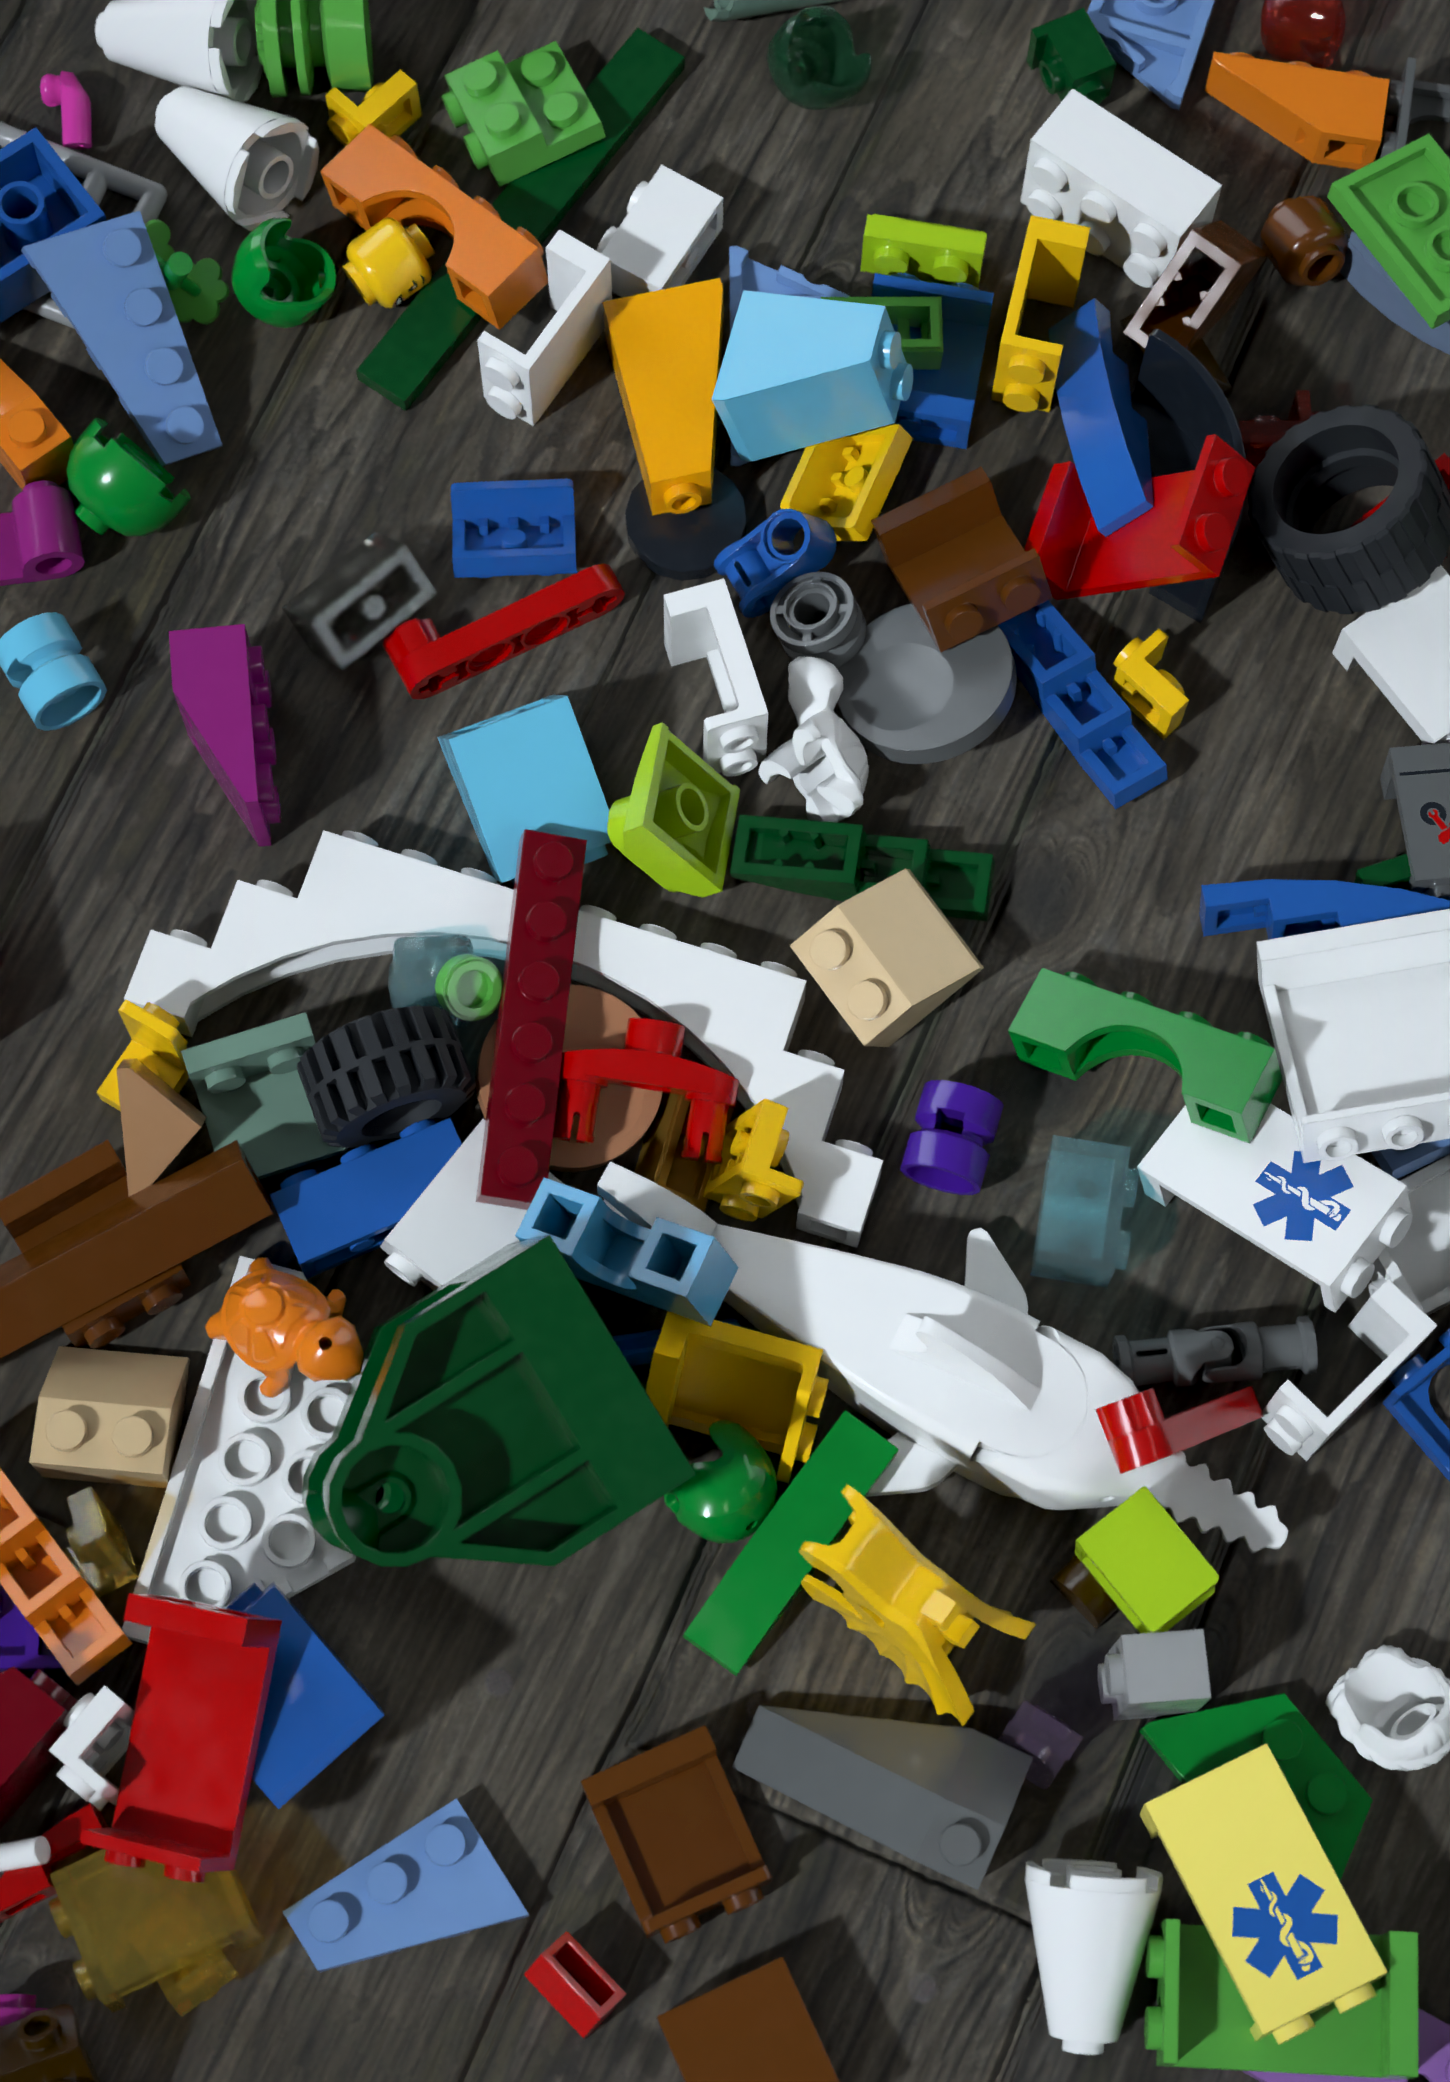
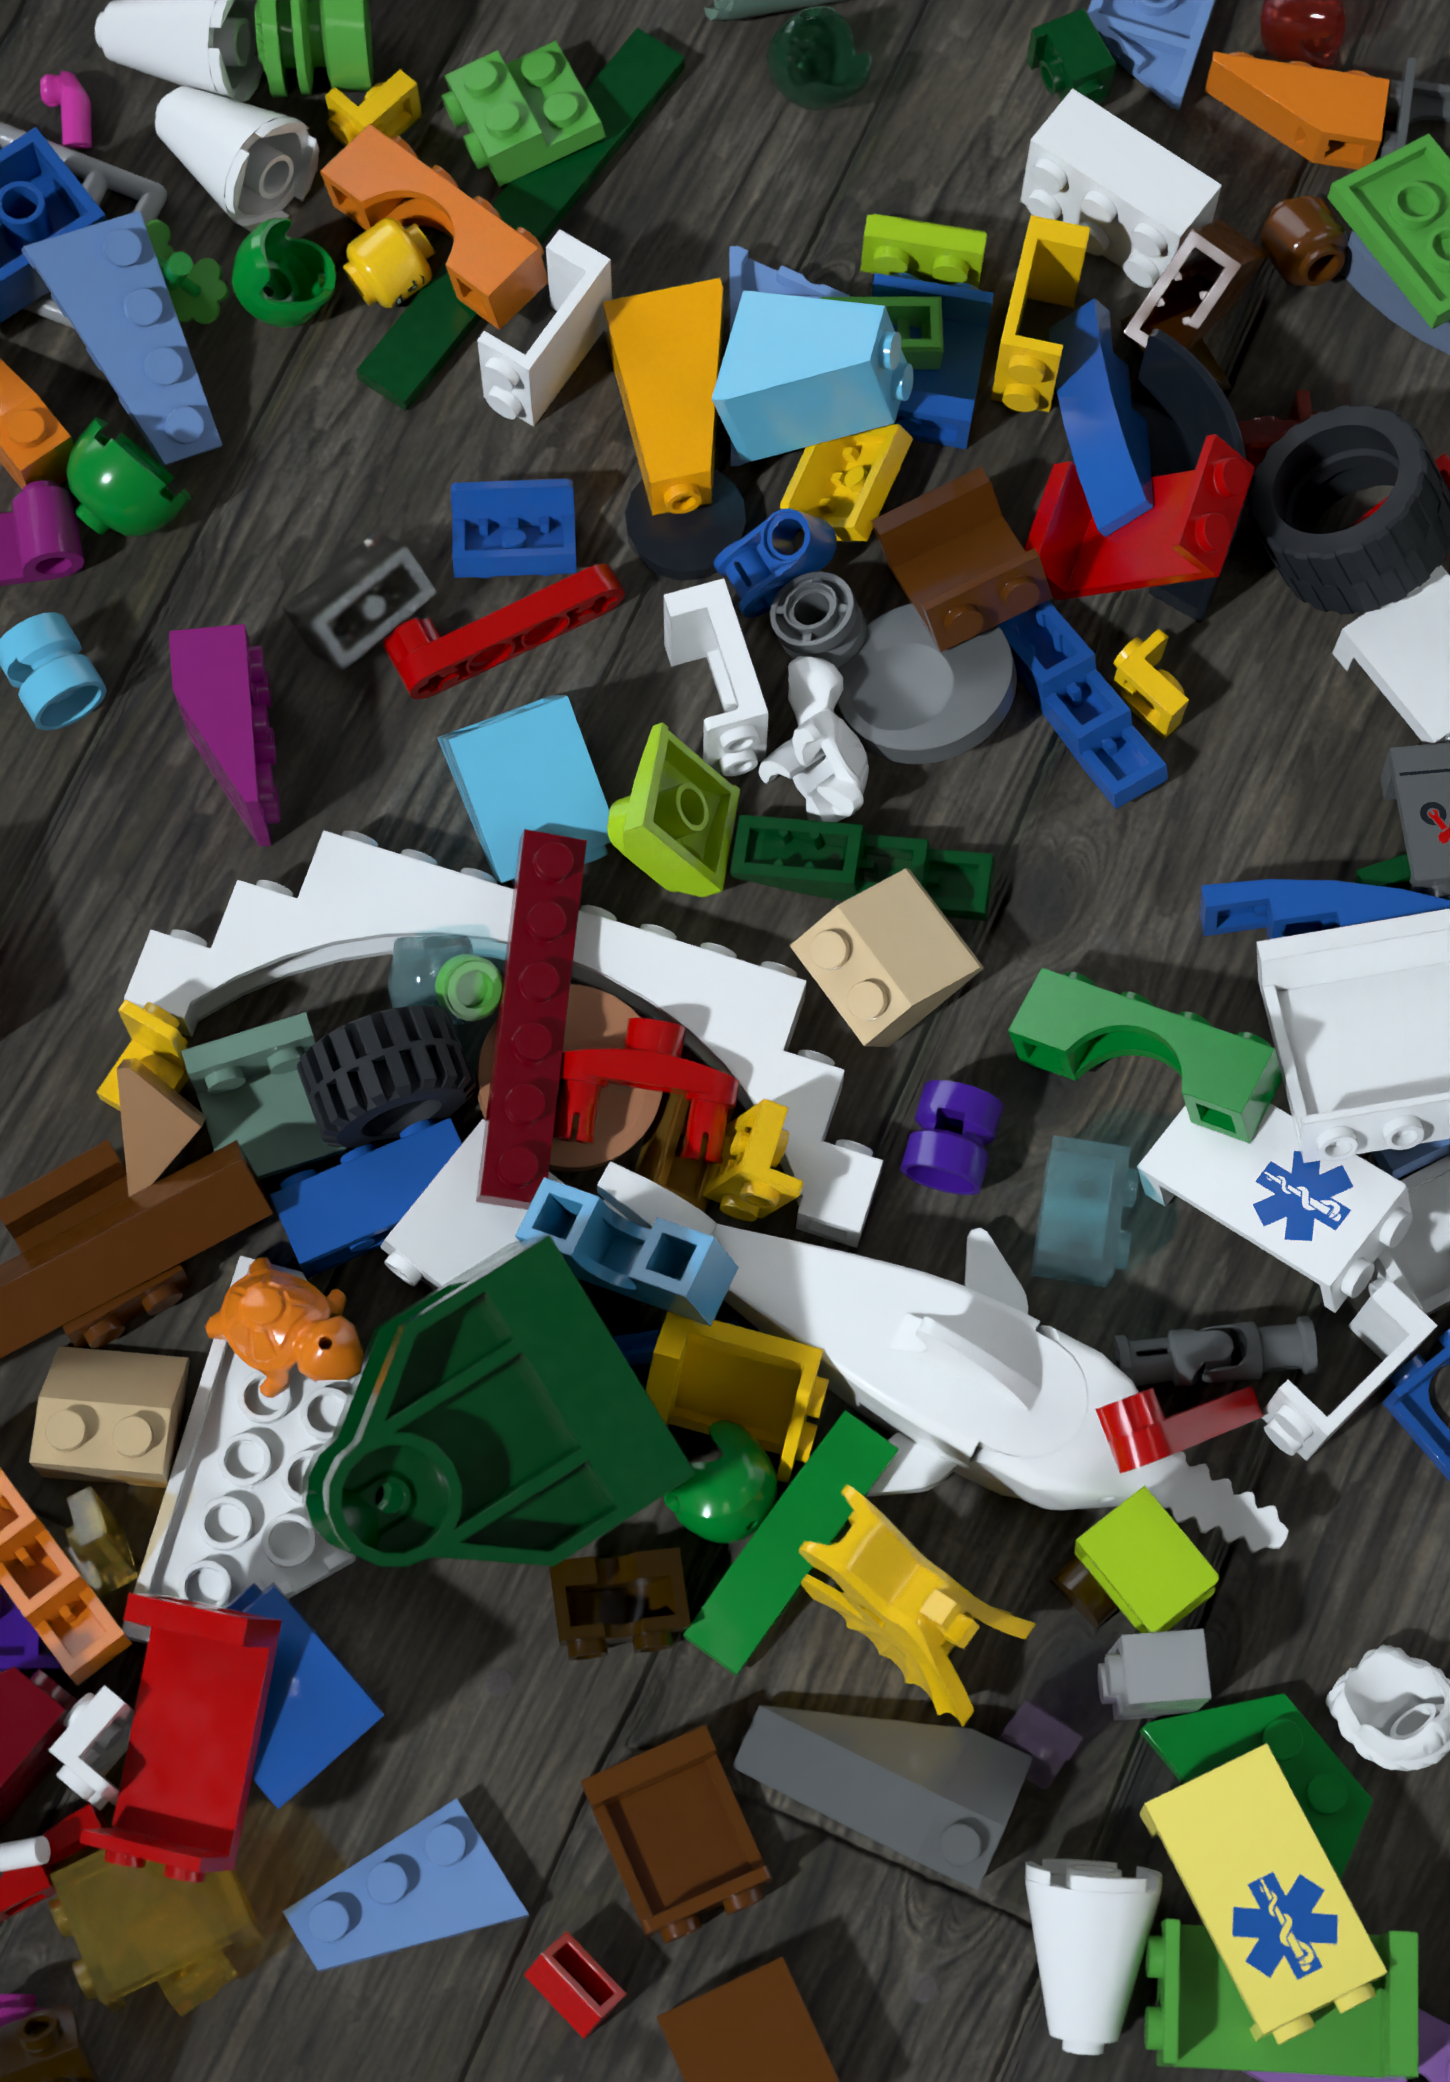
(620, 1602): none -> dark brown cylinder
(662, 235): white brick -> none

